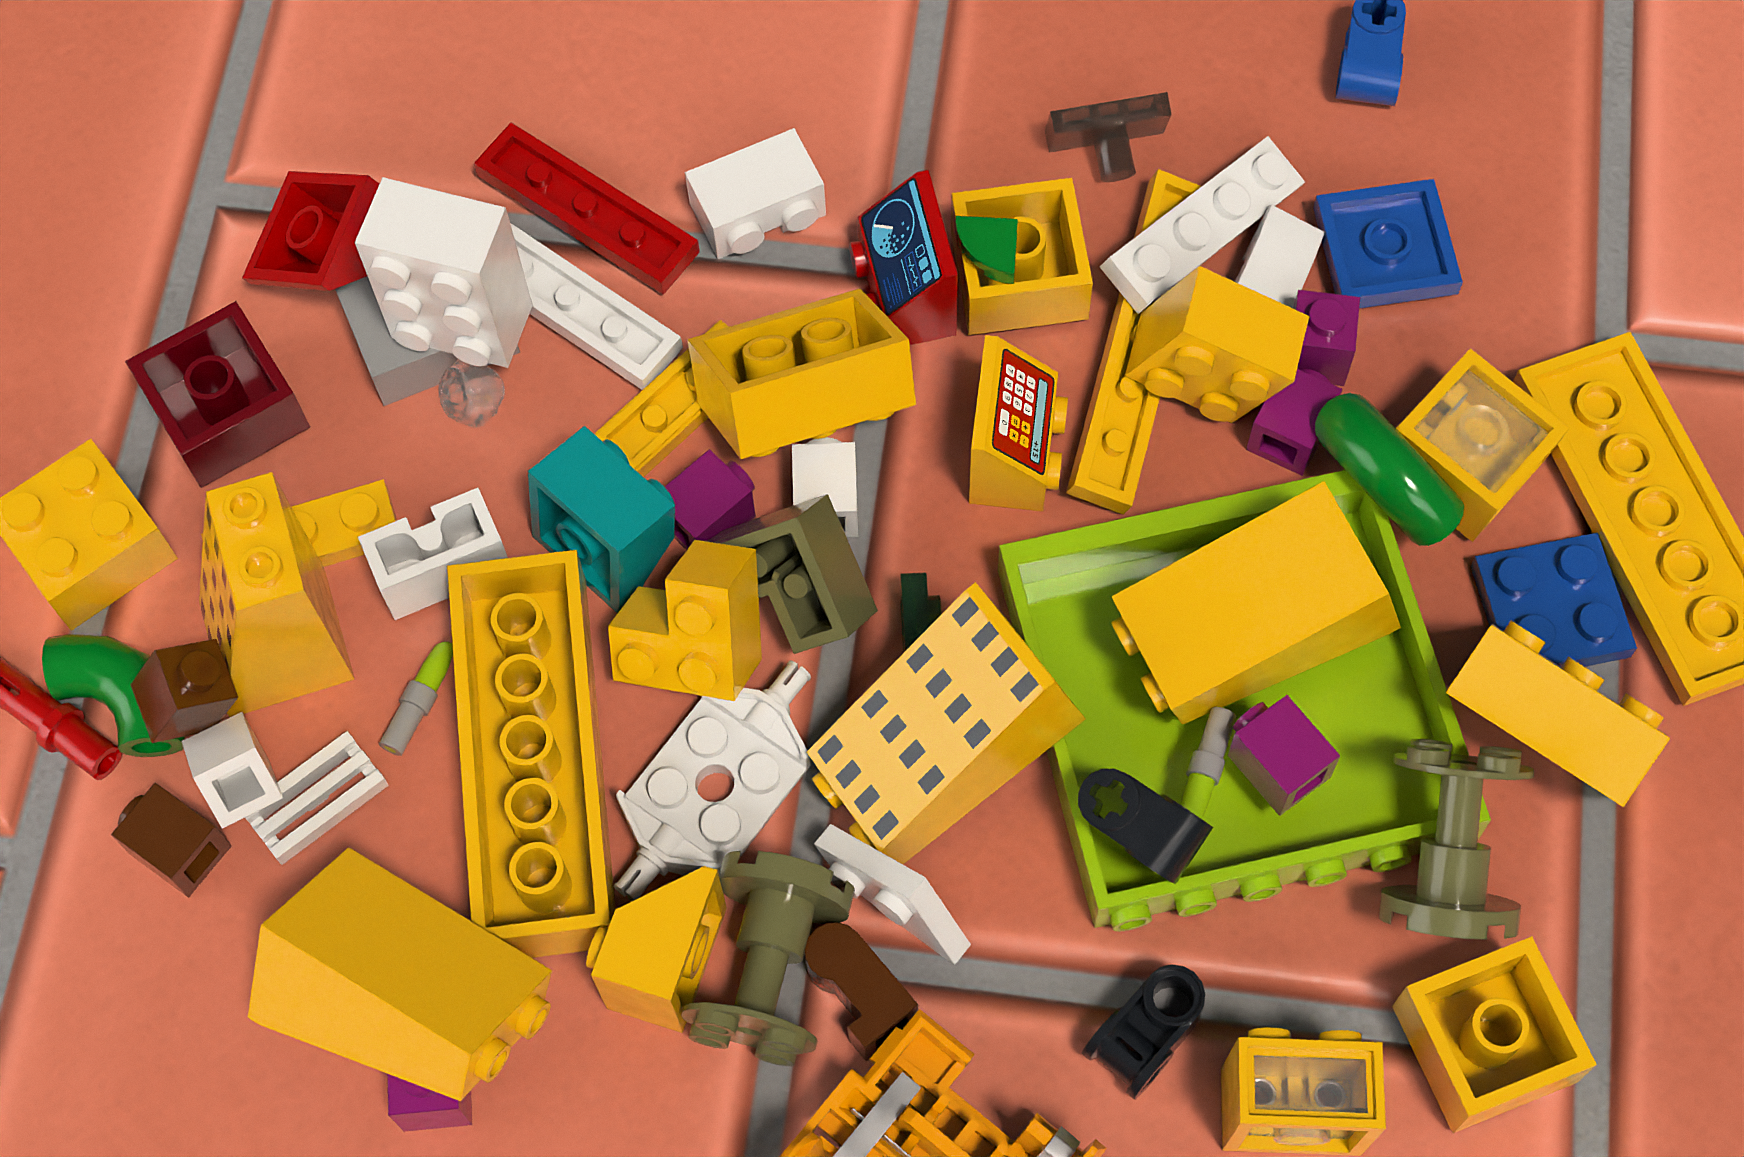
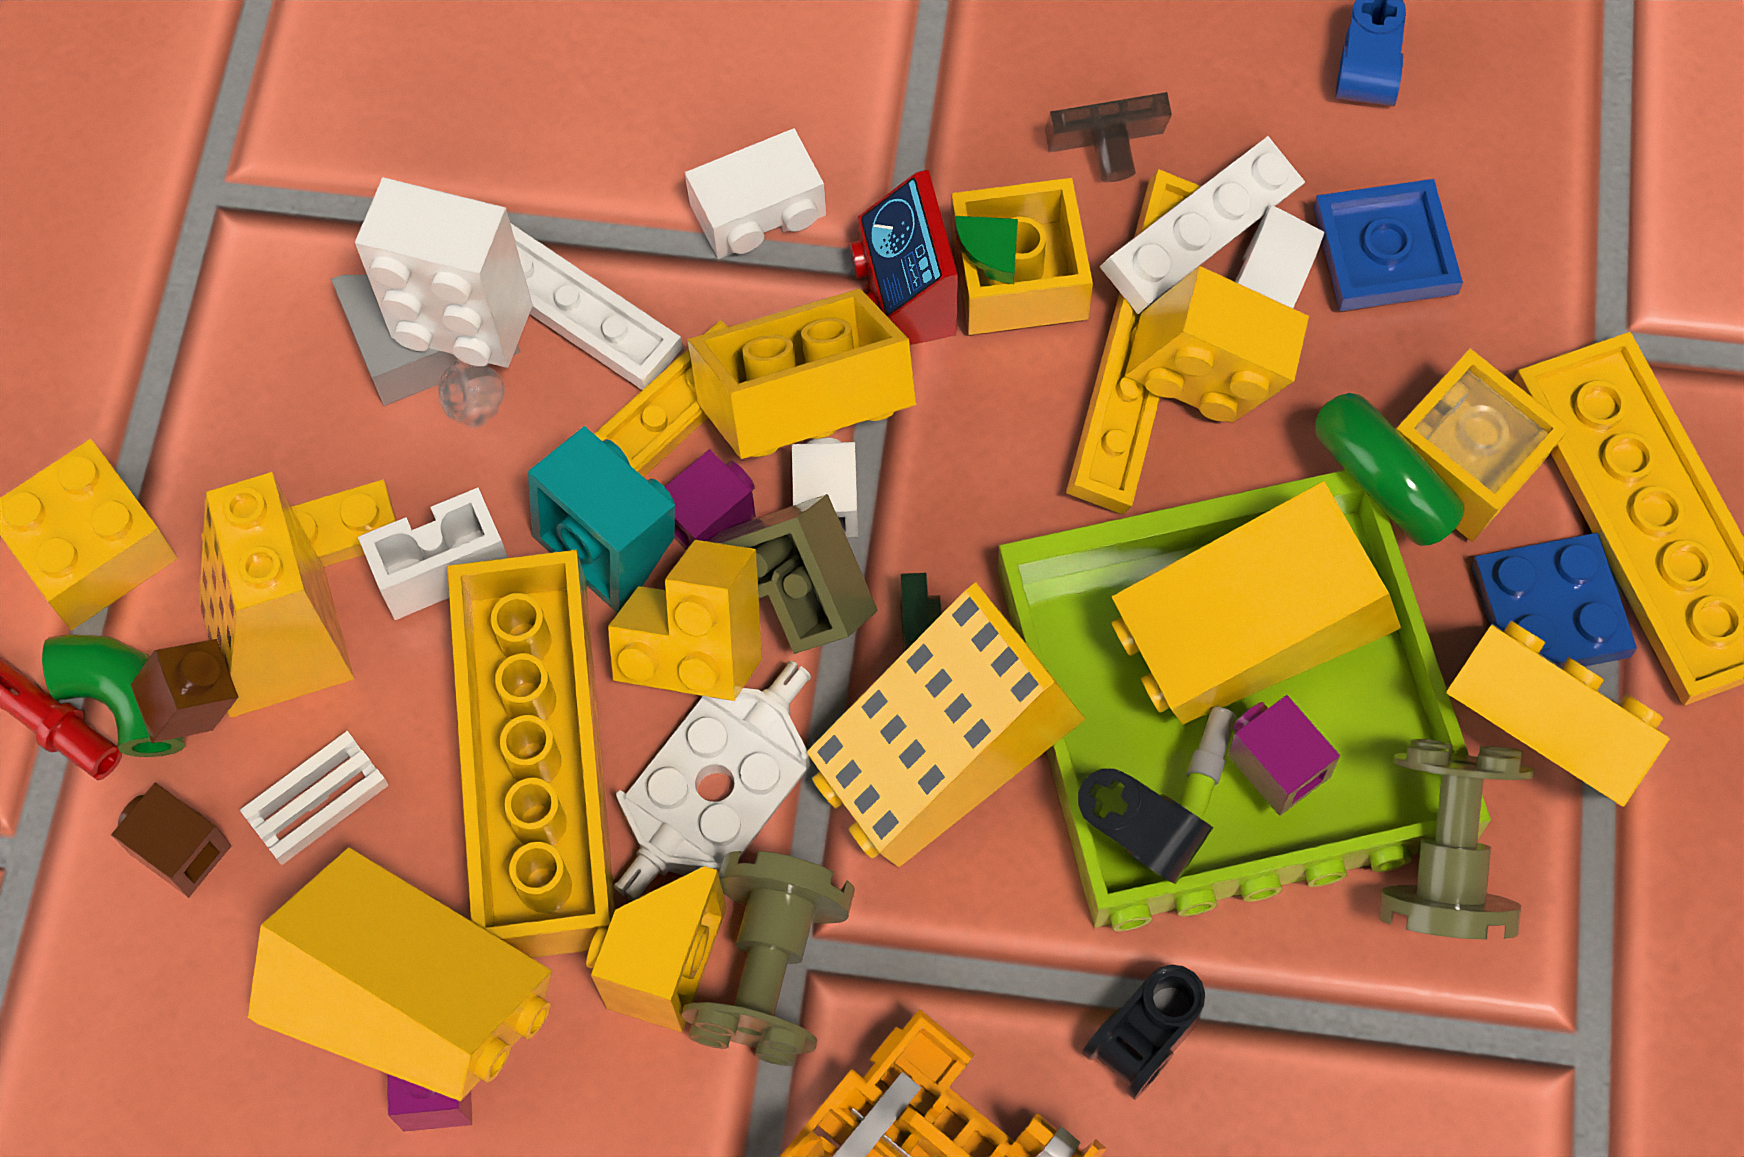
(218, 394): dark red brick -> none
(231, 770): white brick -> none
(313, 232): red slope -> none
(417, 699): light grey piece -> none
(587, 208): red plate -> none
(851, 970): reddish brown leg -> none
(894, 890): white wing -> none
(1014, 429): slope -> none
(1287, 421): magenta brick -> none
(1302, 1093): yellow piece -> none
(1329, 334): magenta brick -> none
(1493, 1034): yellow brick -> none

